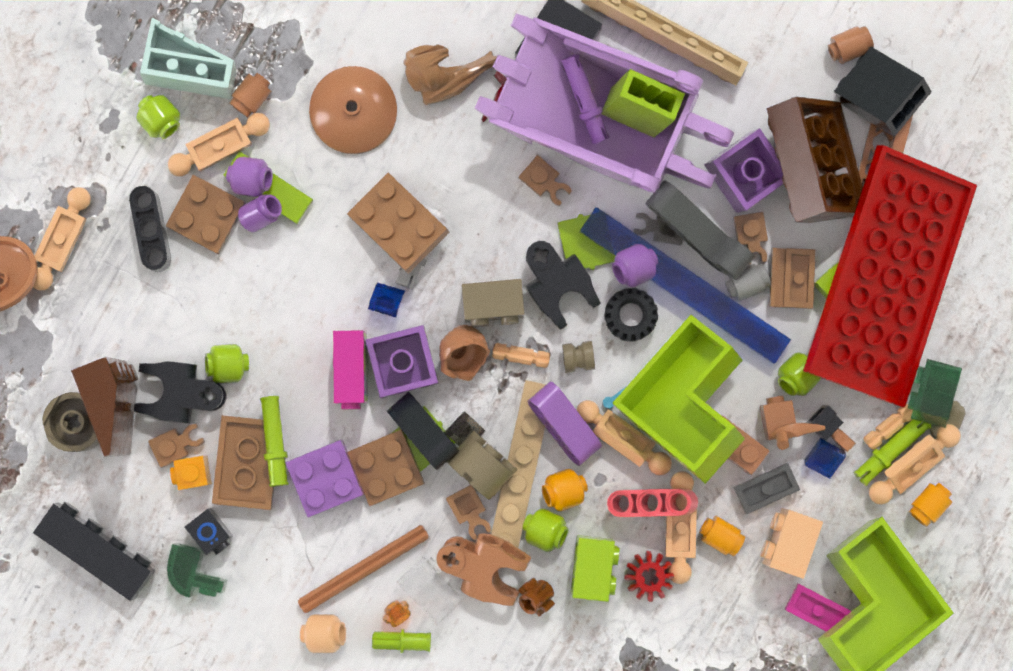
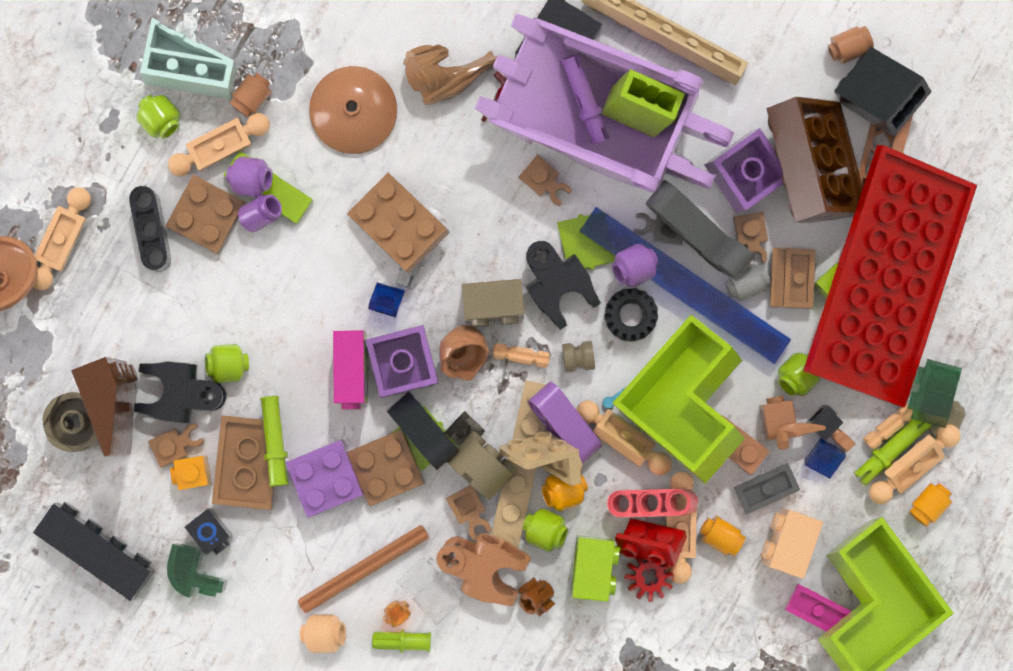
(548, 452): none -> tan bracket
(651, 542): none -> red bracket

